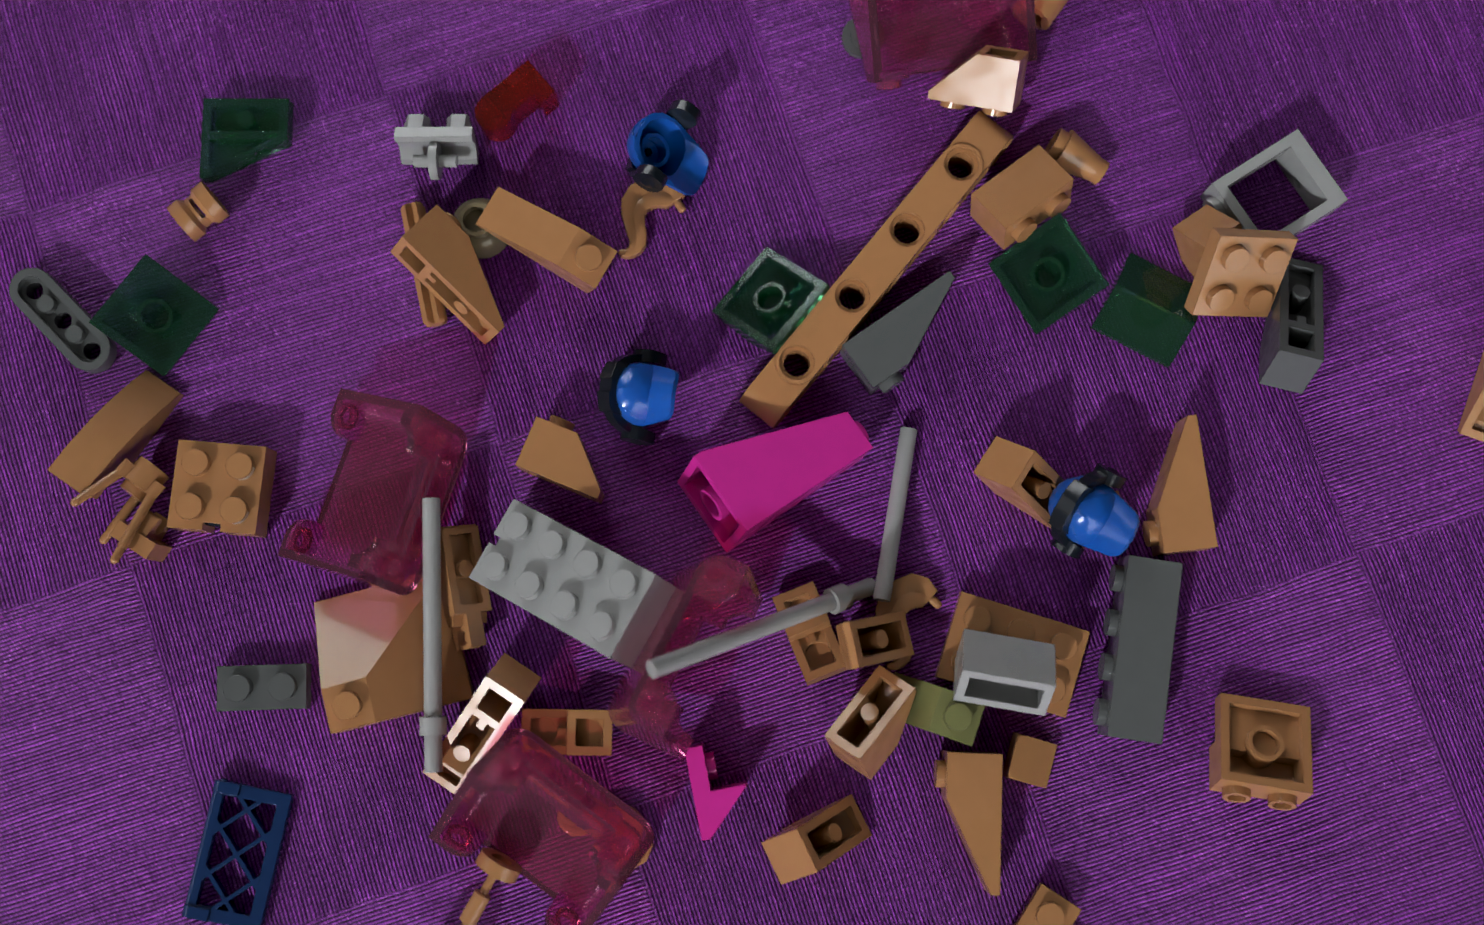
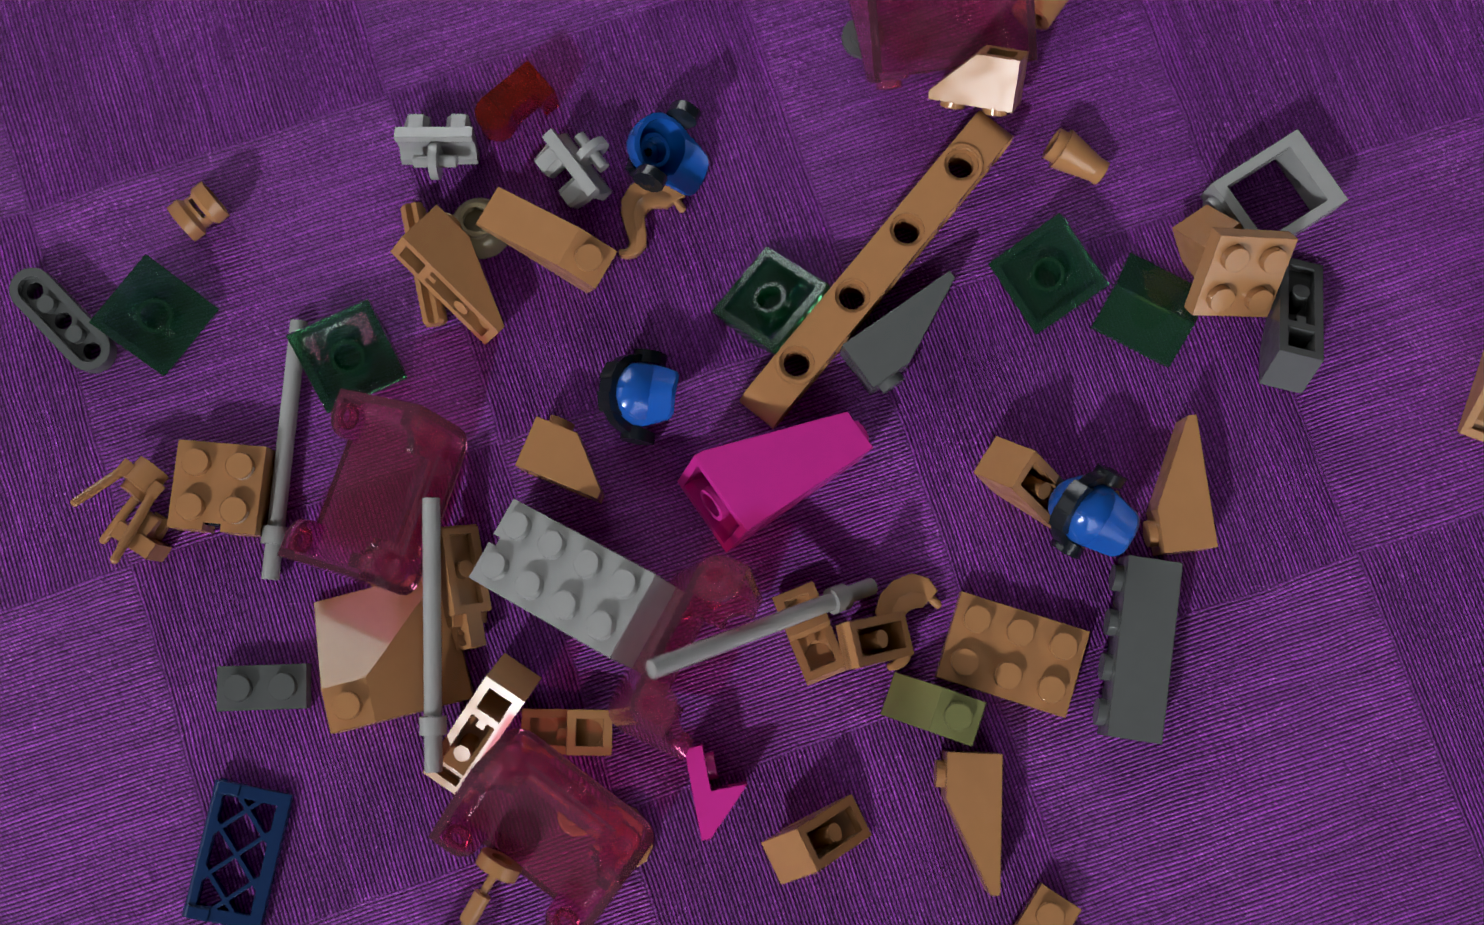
(116, 432): medium nougat slope -> none
(242, 133): clear green wing -> none
(275, 530): none -> light grey bar
(347, 353): none -> clear green slope
(564, 153): none -> light grey hips
(872, 722): medium nougat slope -> none
(895, 514): light grey bar -> none
(1004, 672): light grey piece -> none
(1021, 197): medium nougat brick -> none
(1029, 760): medium nougat slope -> none
(1261, 751): medium nougat plate -> none

